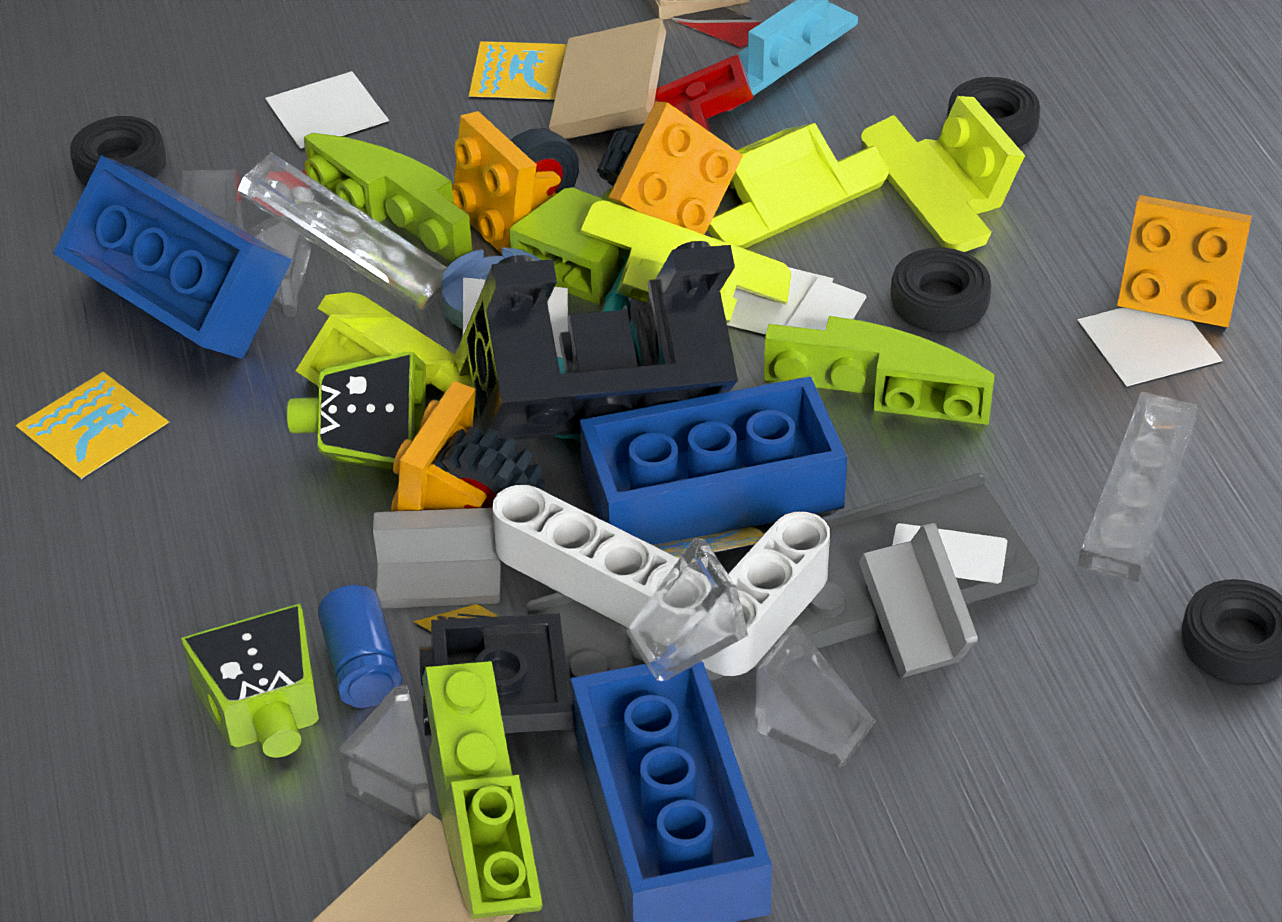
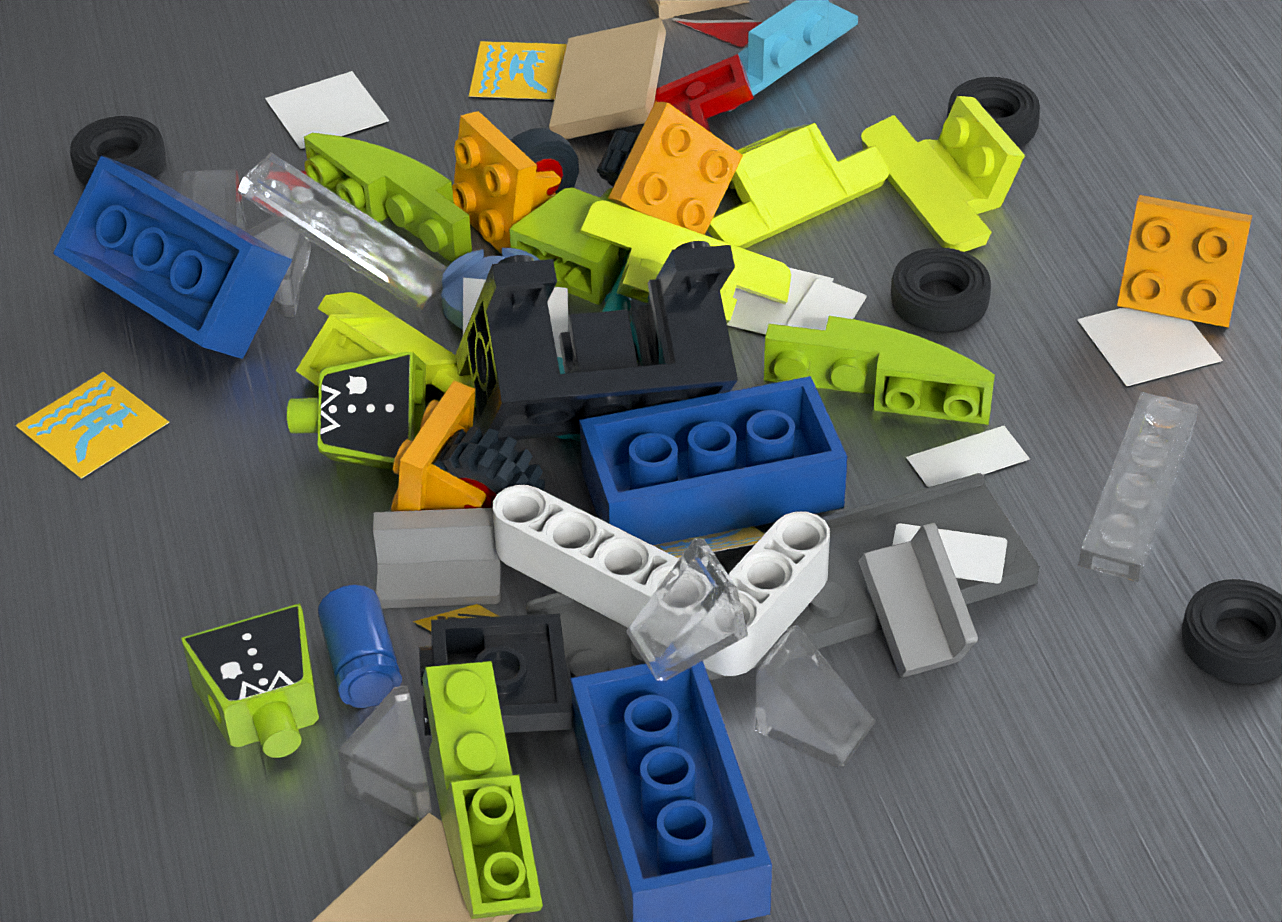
(968, 456): none -> white sticker

